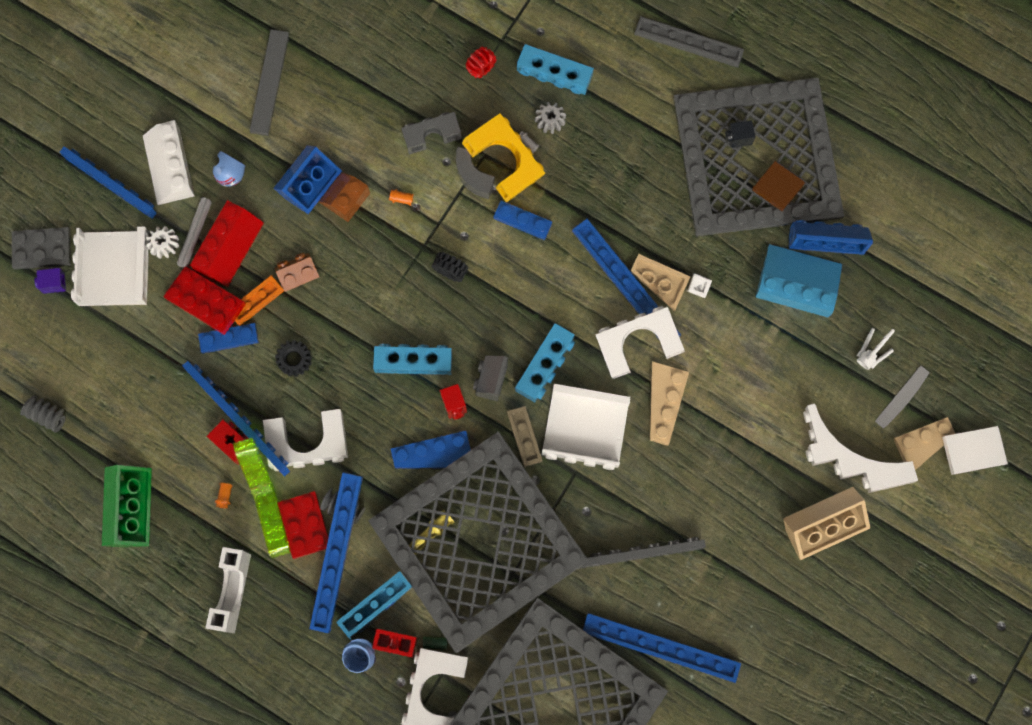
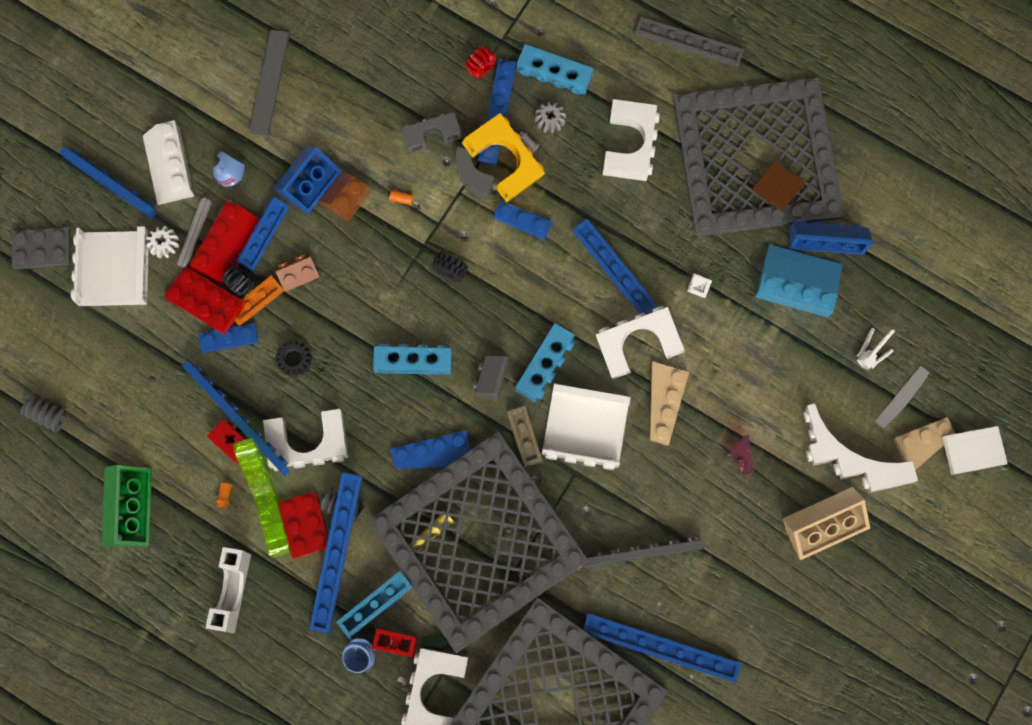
(50, 280): dark purple brick -> none
(238, 281): none -> black gear
(262, 233): none -> blue plate
(453, 402): red brick -> none
(499, 104): none -> blue plate
(637, 164): none -> white arch
(661, 280): tan wing -> none
(740, 134): black brick -> none
(743, 451): none -> clear pink slope

